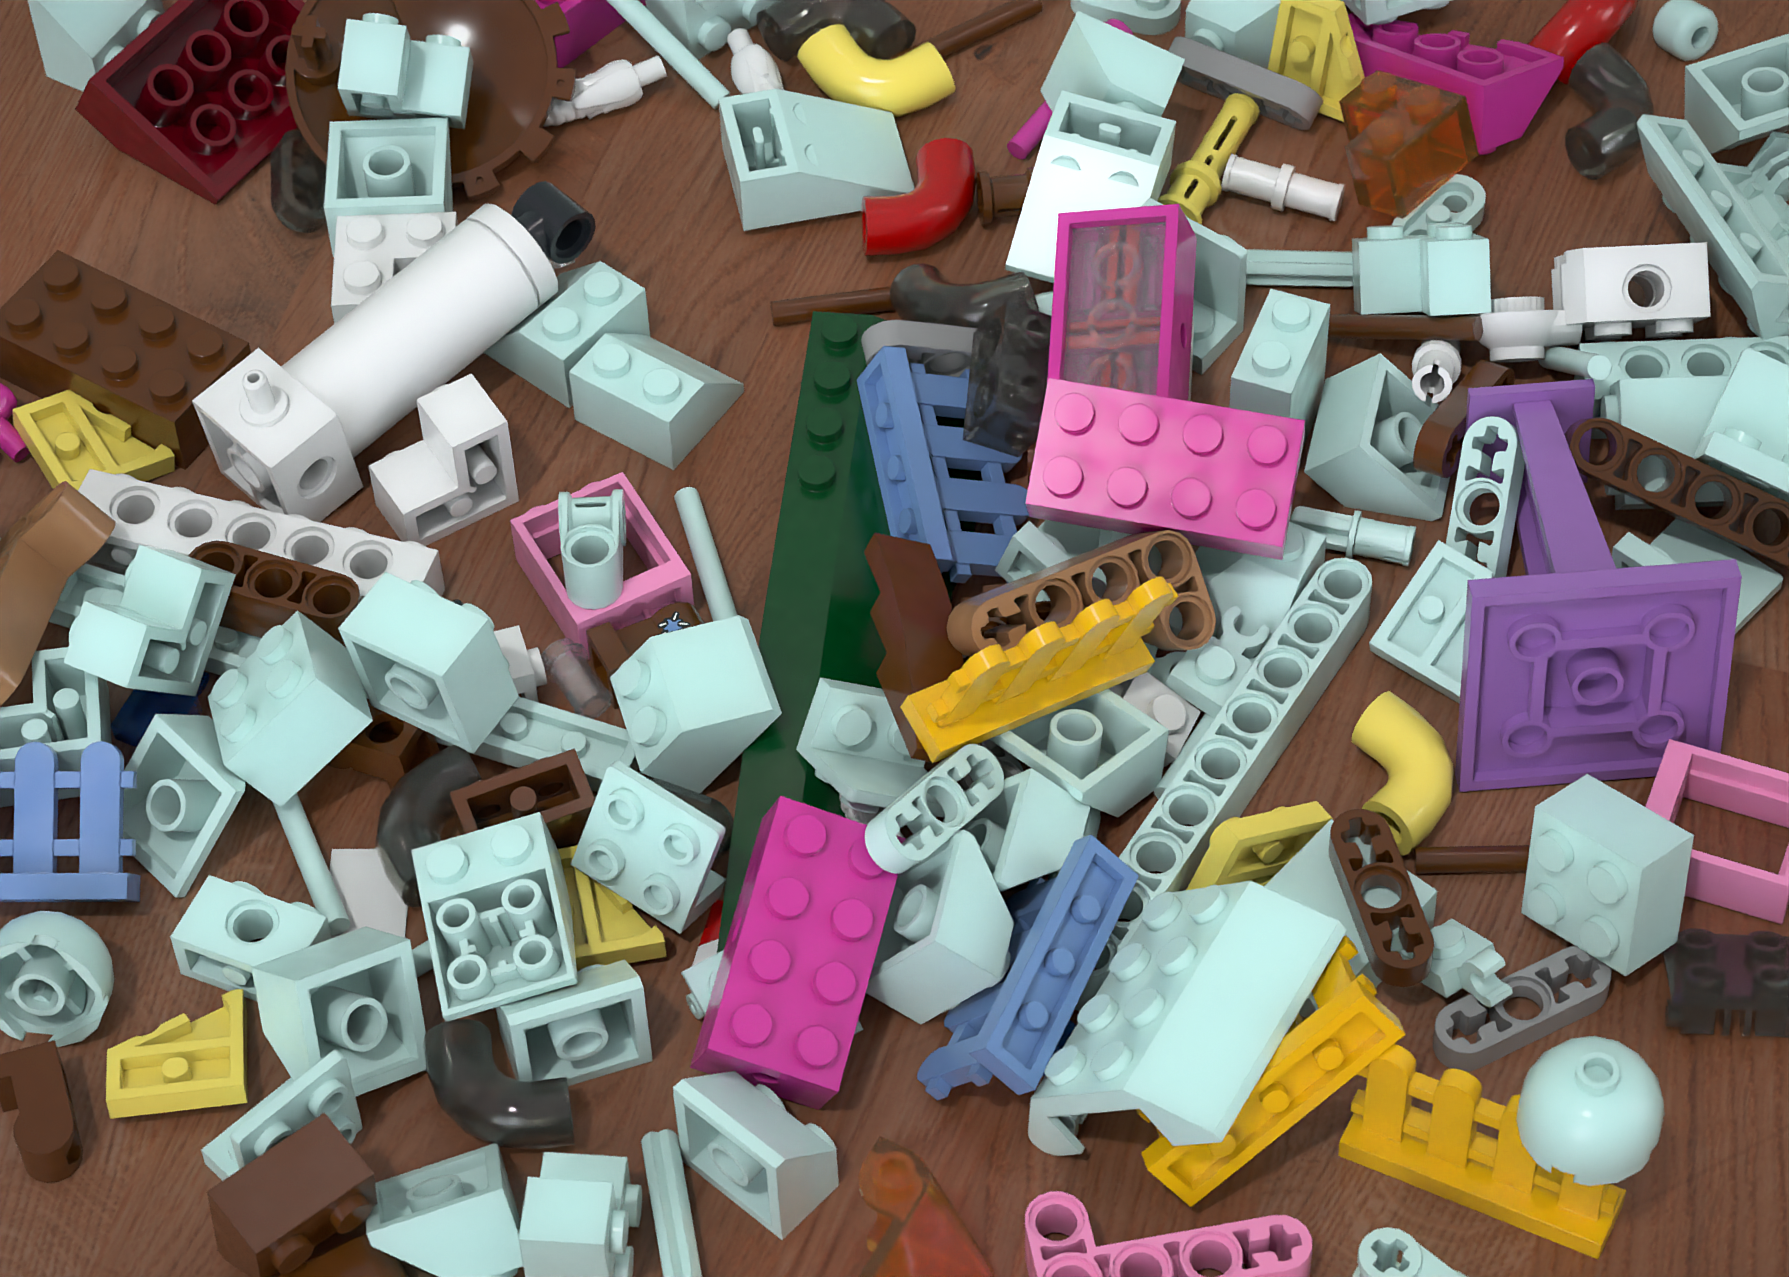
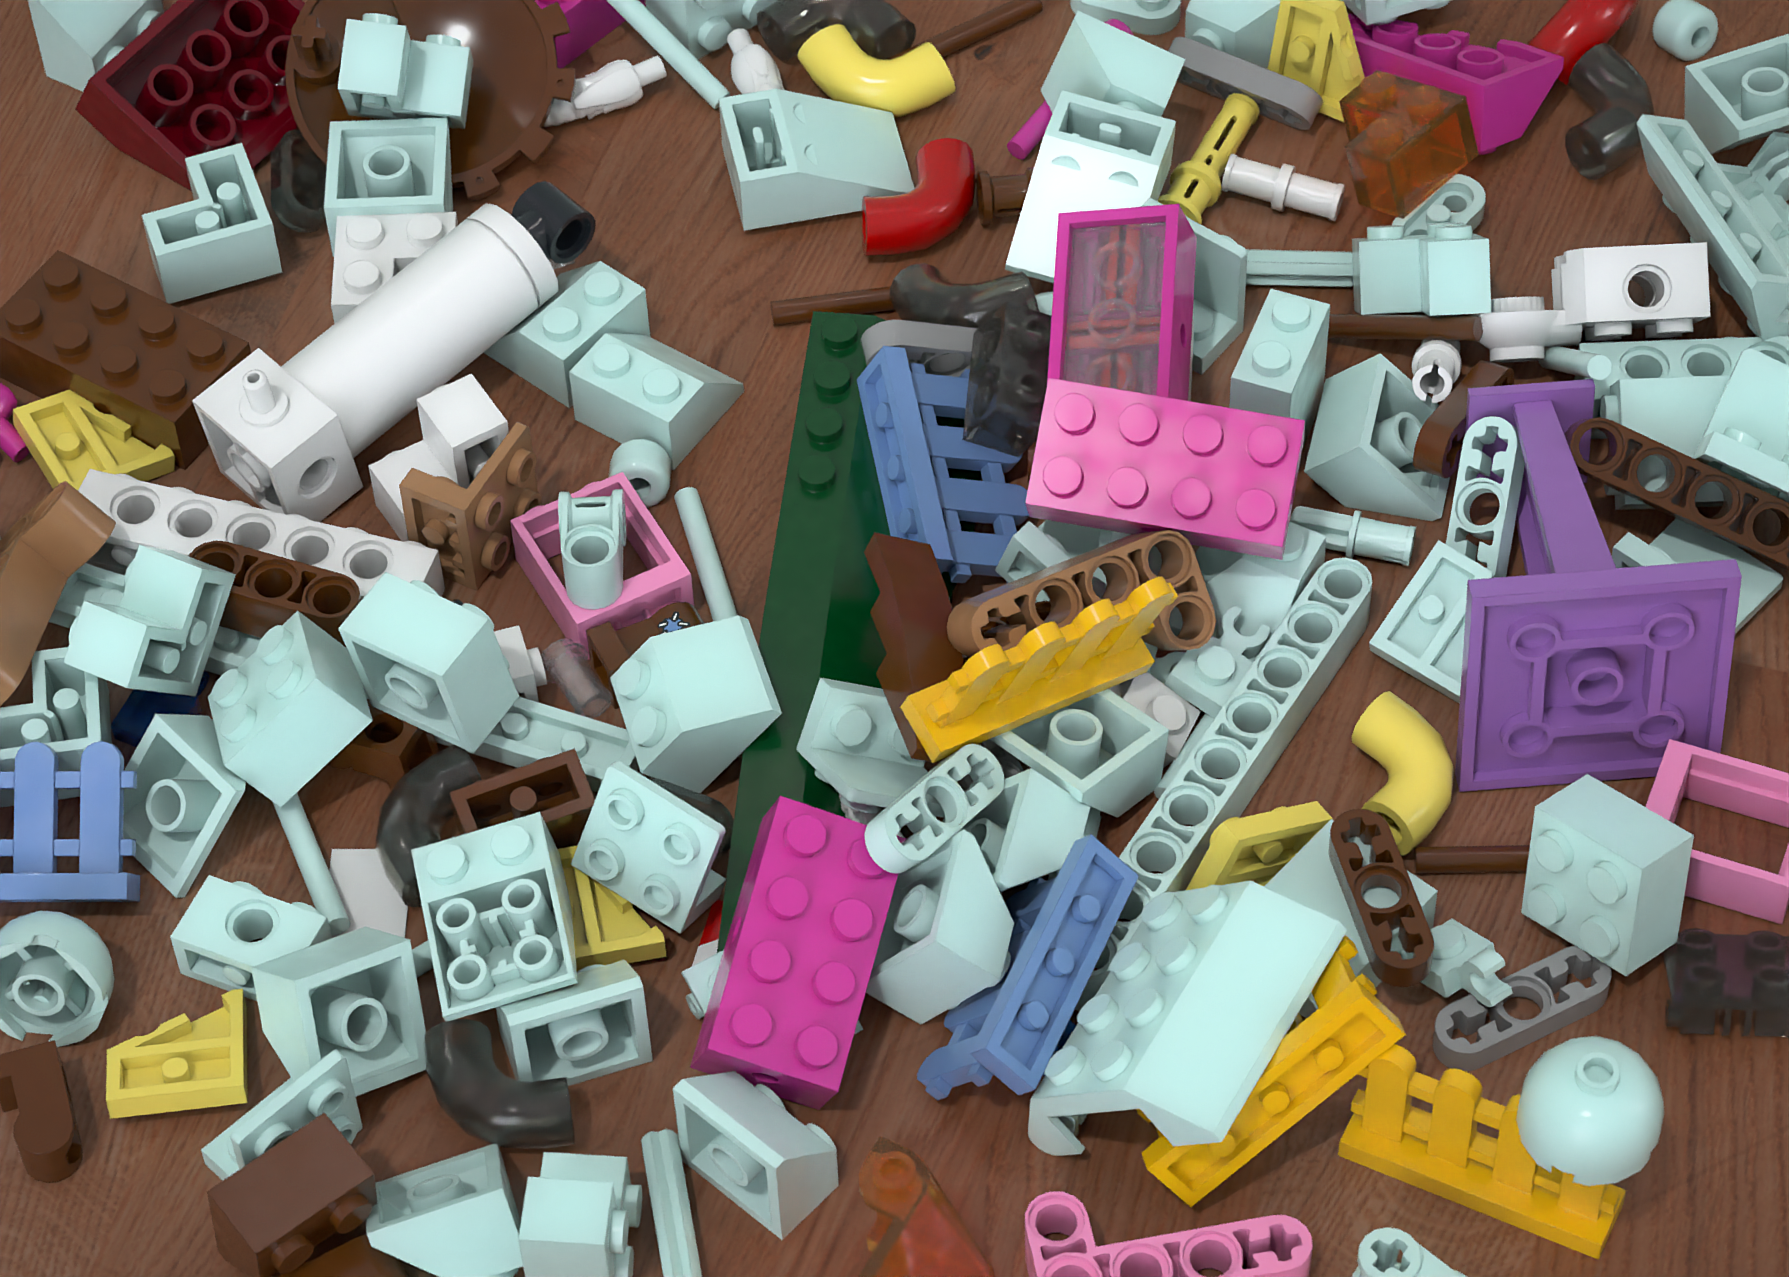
(219, 235): none -> light aqua brick
(473, 523): none -> medium nougat bracket
(645, 467): none -> light aqua piece

